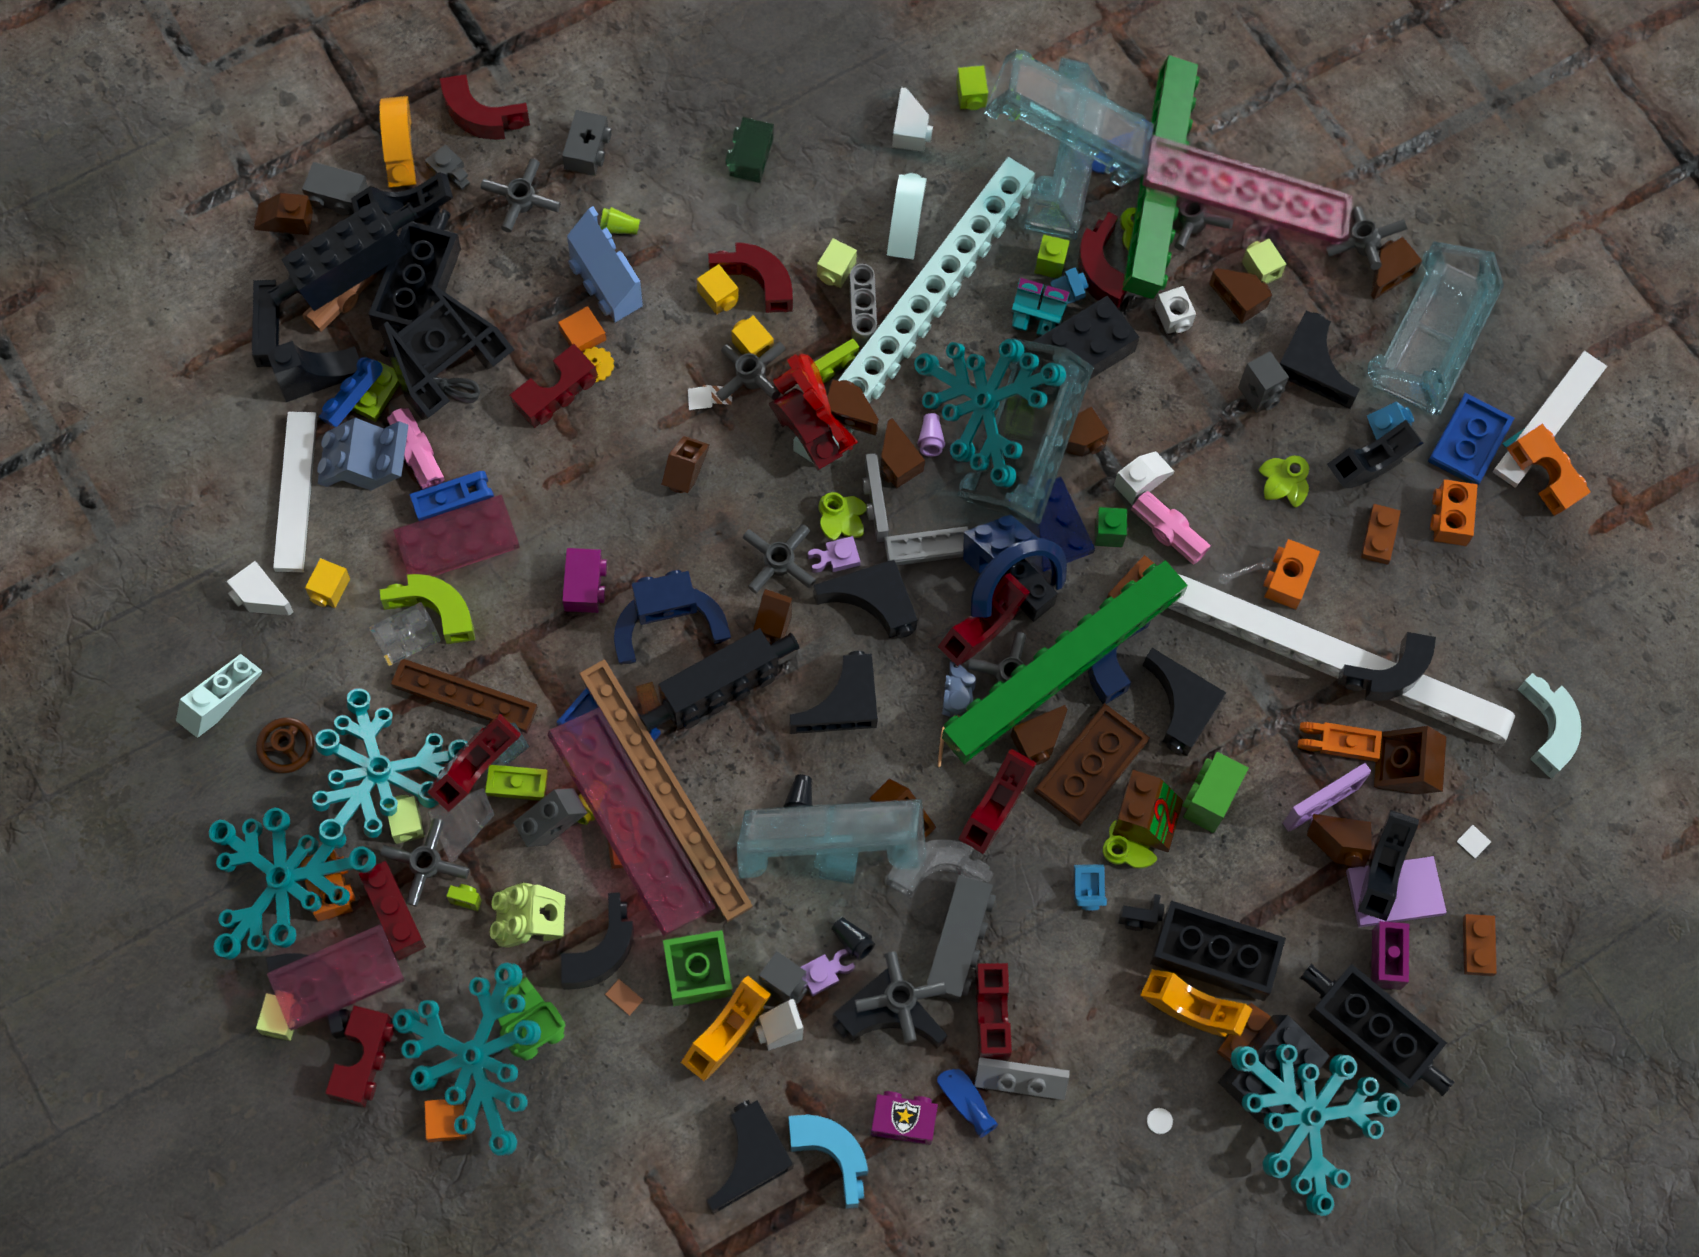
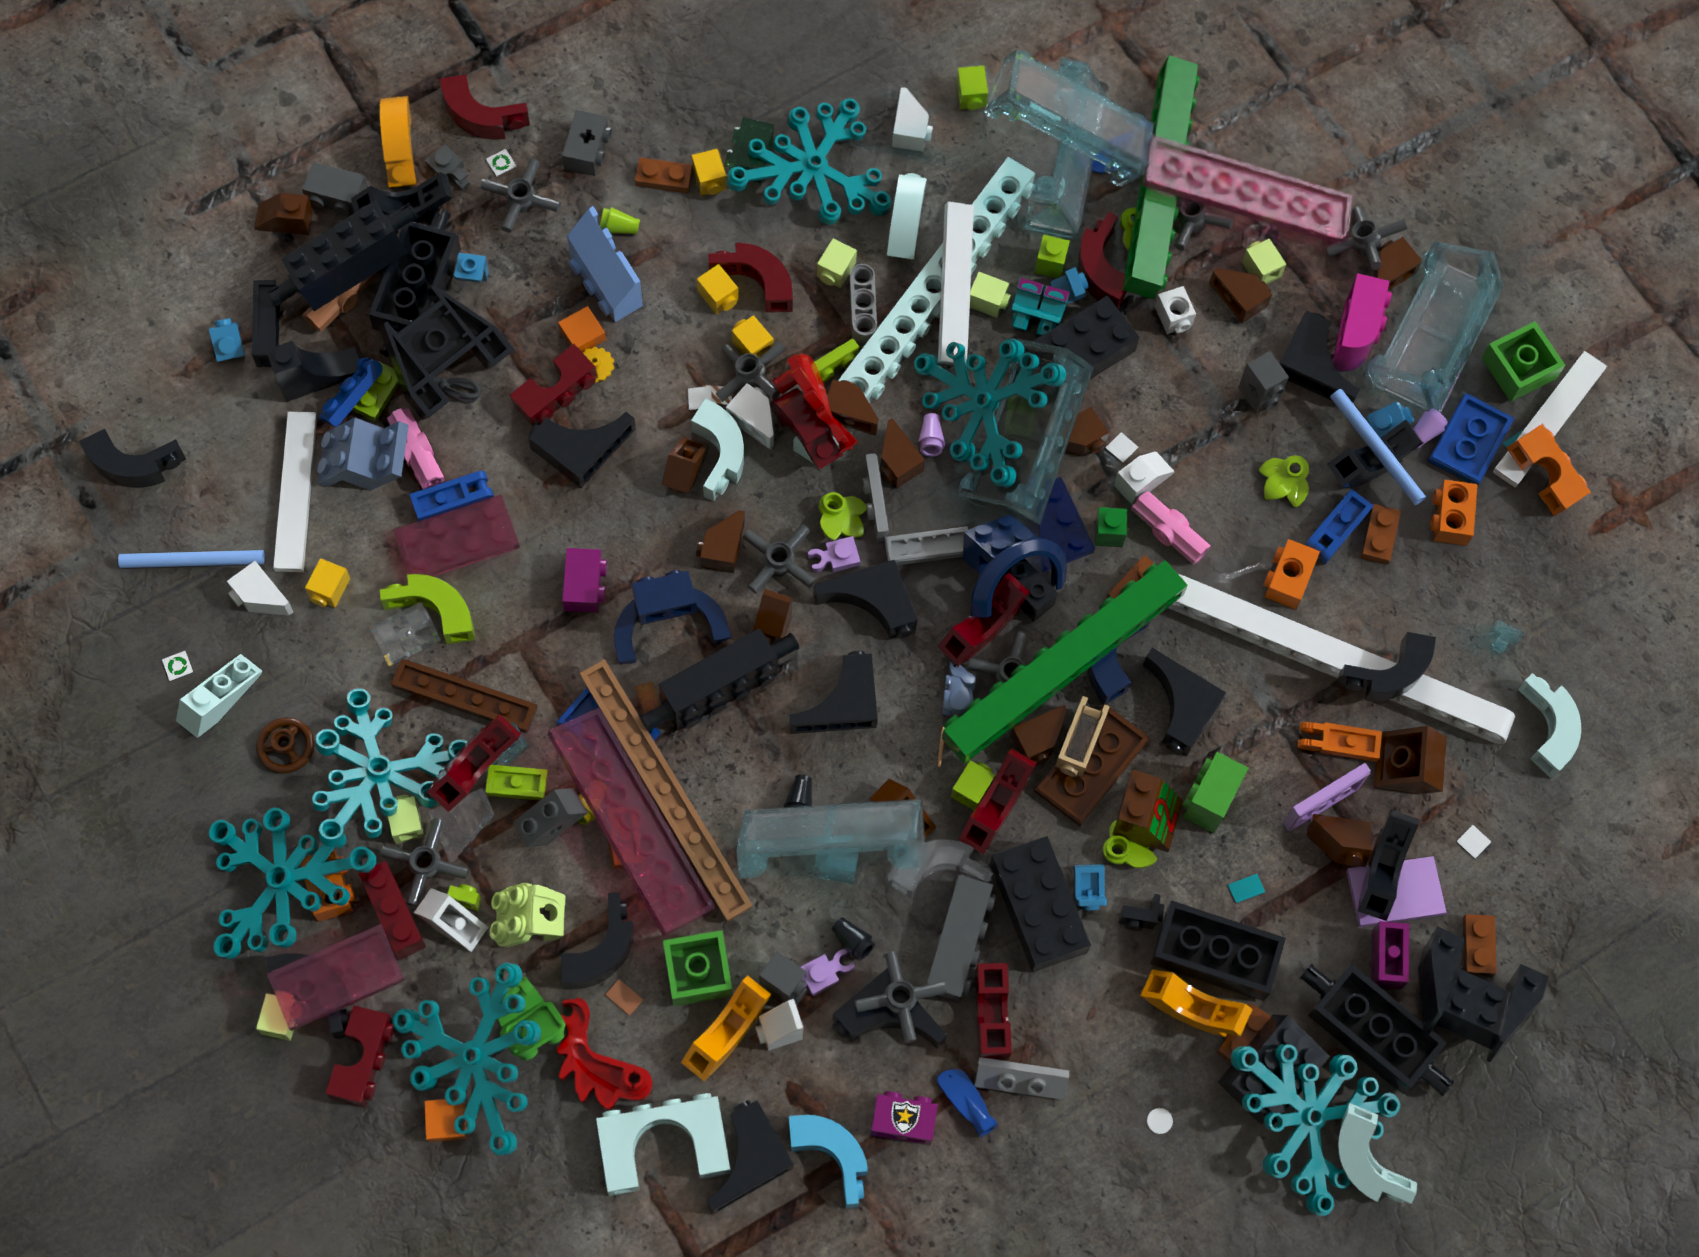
(127, 469): none -> black arch
(177, 665): none -> white sticker
(178, 559): none -> light blue piece
(226, 339): none -> dark azure bracket
(451, 919): none -> white slope
(471, 268): none -> dark azure bracket
(501, 162): none -> white sticker
(577, 451): none -> black arch
(596, 1072): none -> red animal
(622, 1131): none -> light aqua arch
(663, 175): none -> dark orange plate
(709, 172): none -> yellow brick
(722, 430): none -> light aqua arch
(722, 544): none -> reddish brown slope
(752, 414): none -> white slope
(853, 186): none -> teal plant
(955, 278): none -> white tile
(973, 784): none -> lime brick
(989, 295): none -> yellowish green brick
(1040, 904): none -> black brick
(1081, 739): none -> tan window
(1122, 447): none -> white sticker
(1246, 888): none -> teal sticker
(1339, 525): none -> blue plate
(1359, 1163): none -> light aqua arch
(1361, 321): none -> dark pink brick
(1378, 447): none -> light blue piece
(1430, 425): none -> lavender cone
(1470, 1003): none -> black wedge
(1504, 635): none -> clear light blue tile
(1523, 361): none -> bright green brick

